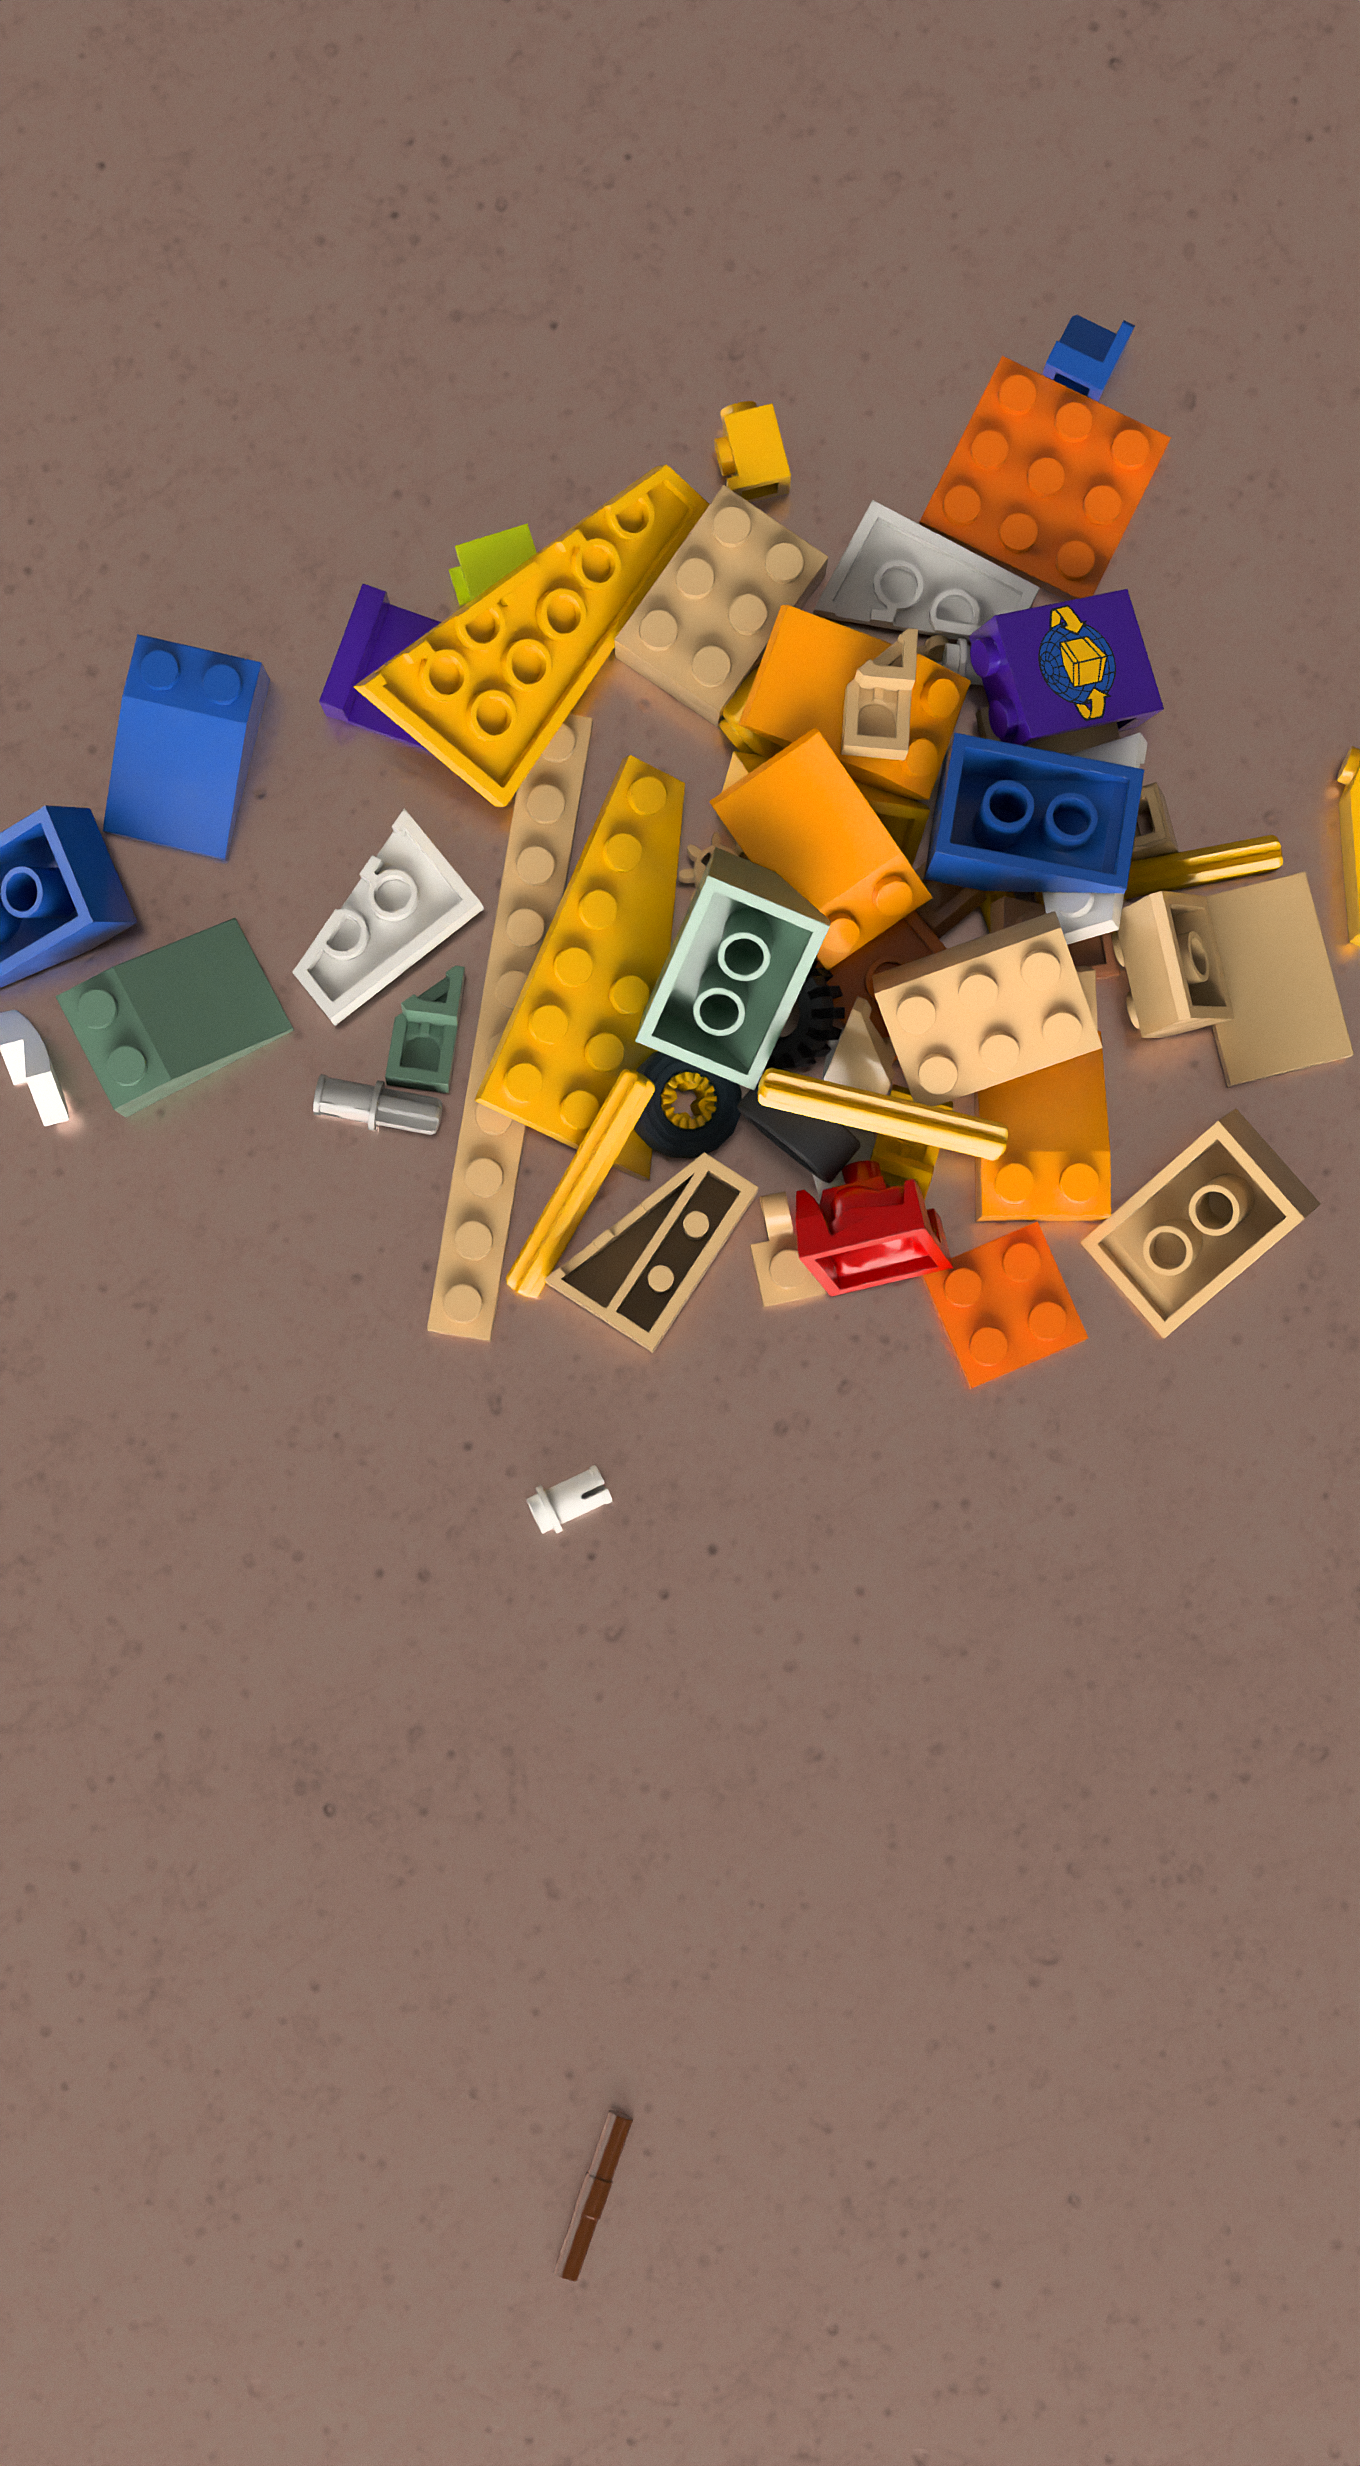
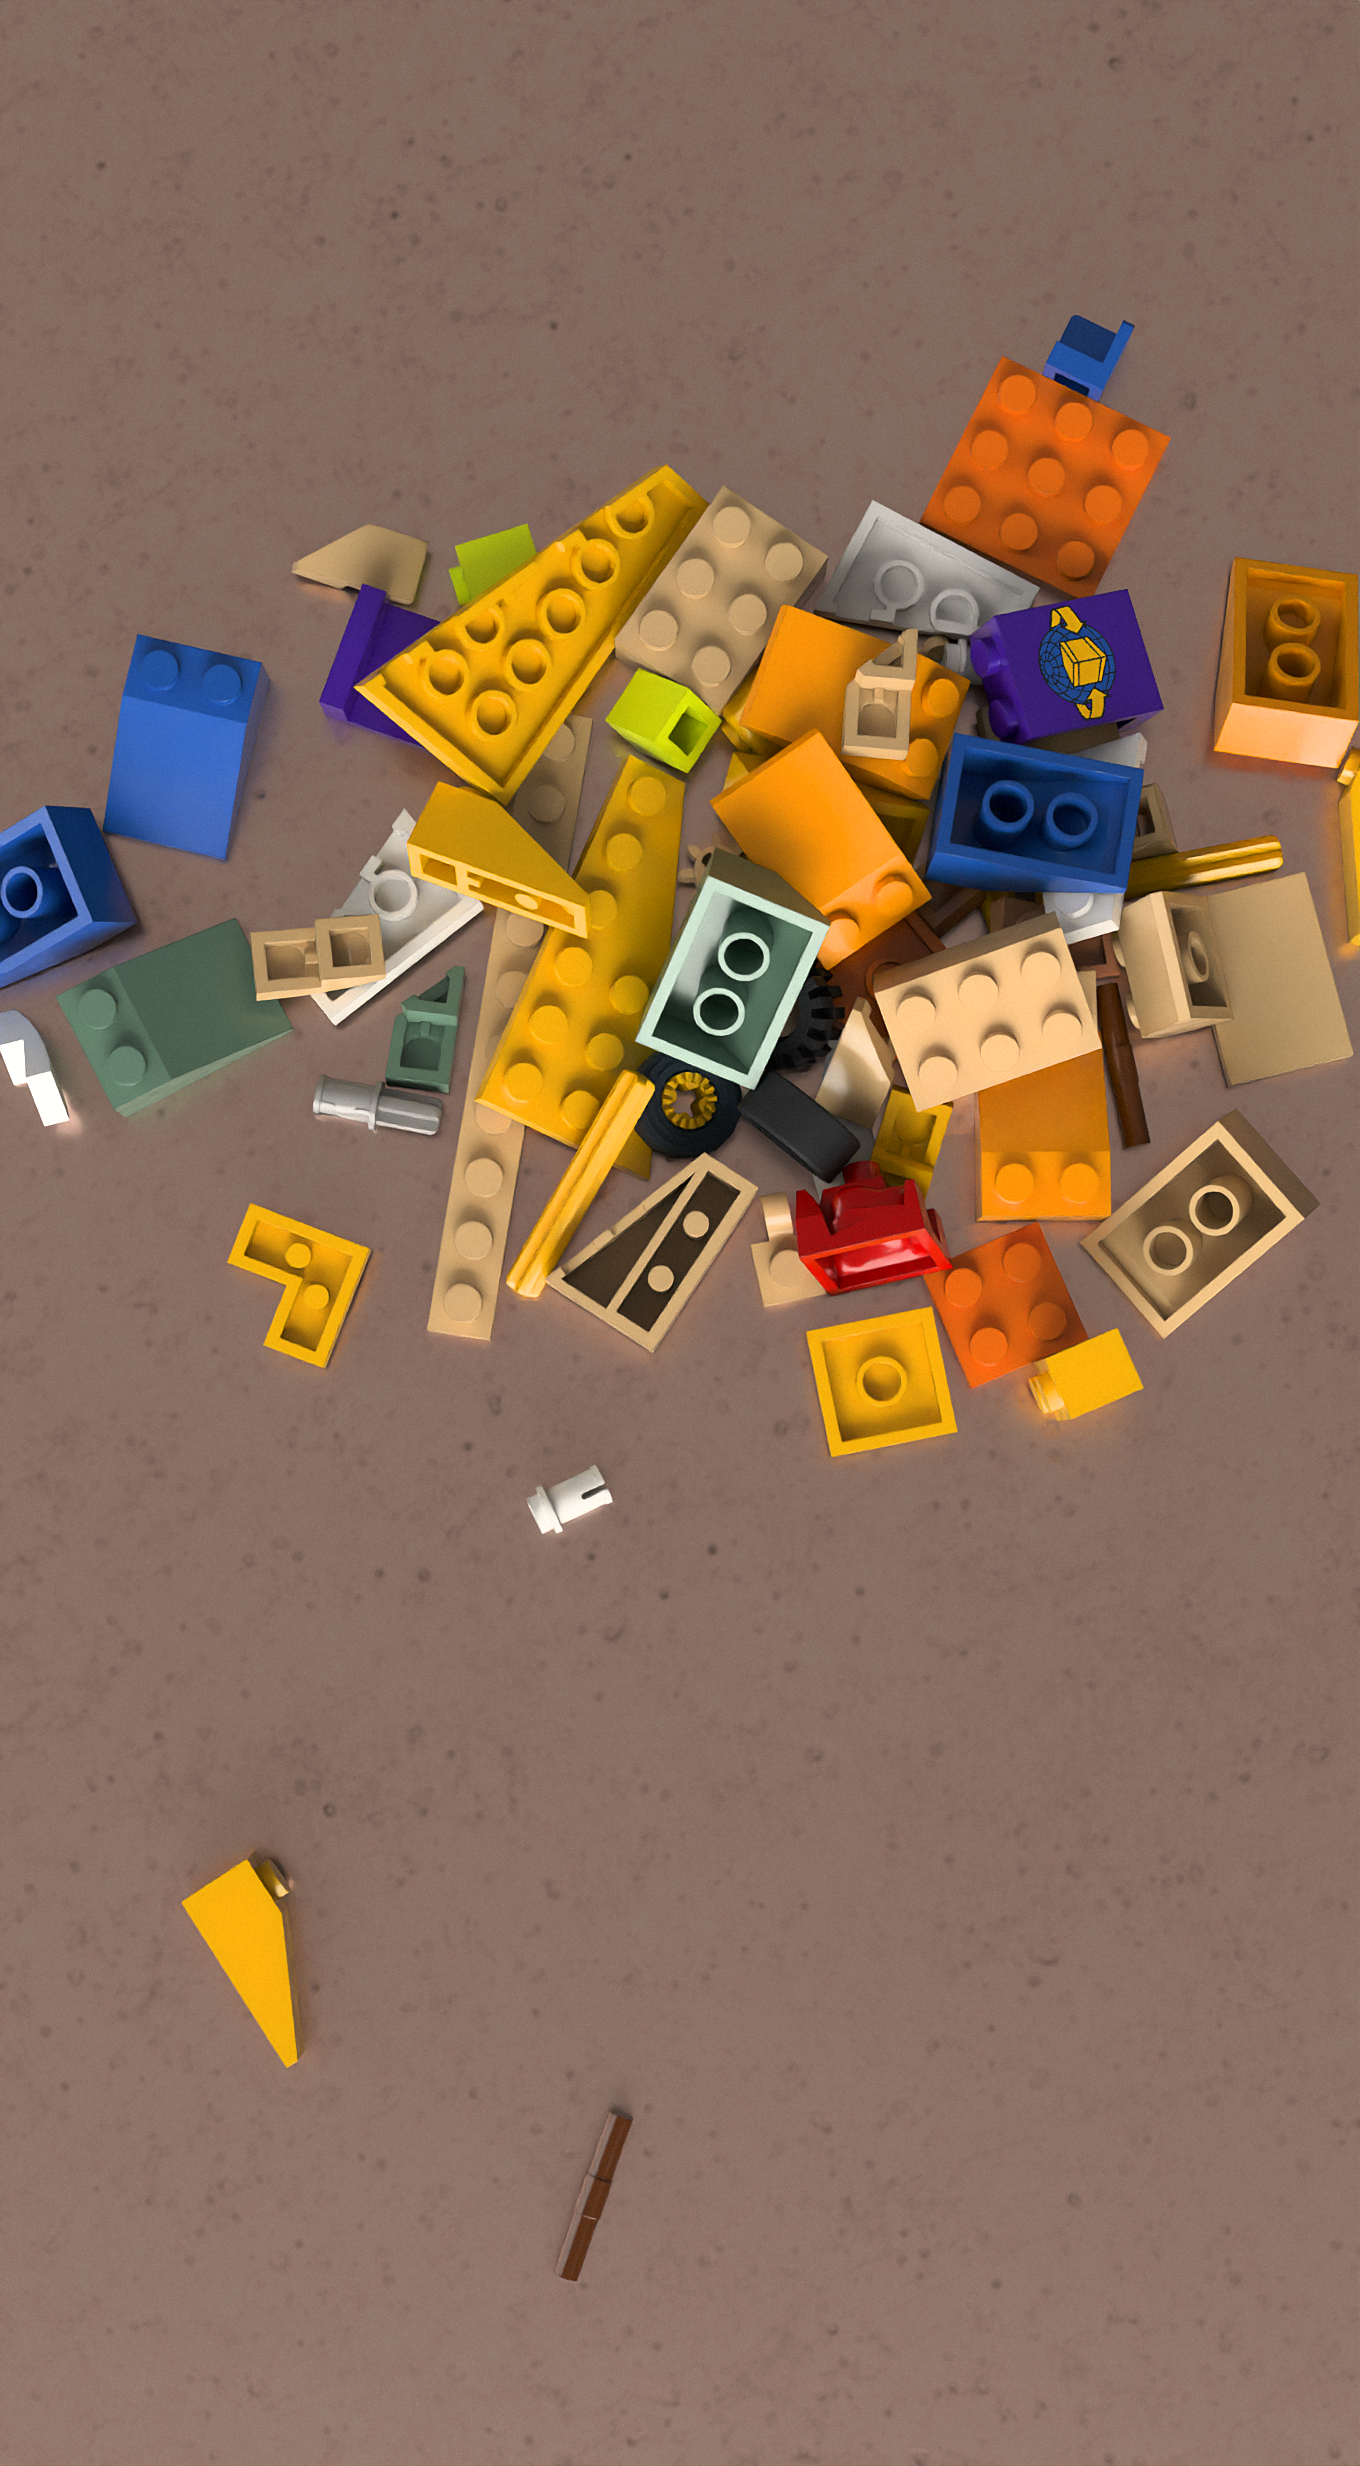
(252, 1939): none -> yellow slope
(317, 958): none -> tan slope
(318, 1277): none -> yellow plate
(369, 557): none -> tan slope
(485, 854): none -> yellow slope
(663, 720): none -> neon yellow brick
(752, 452): yellow brick -> none
(881, 1381): none -> yellow plate
(882, 1114): yellow axle -> none
(1084, 1376): none -> yellow brick
(1122, 1066): none -> reddish brown piece
(1288, 664): none -> light orange slope

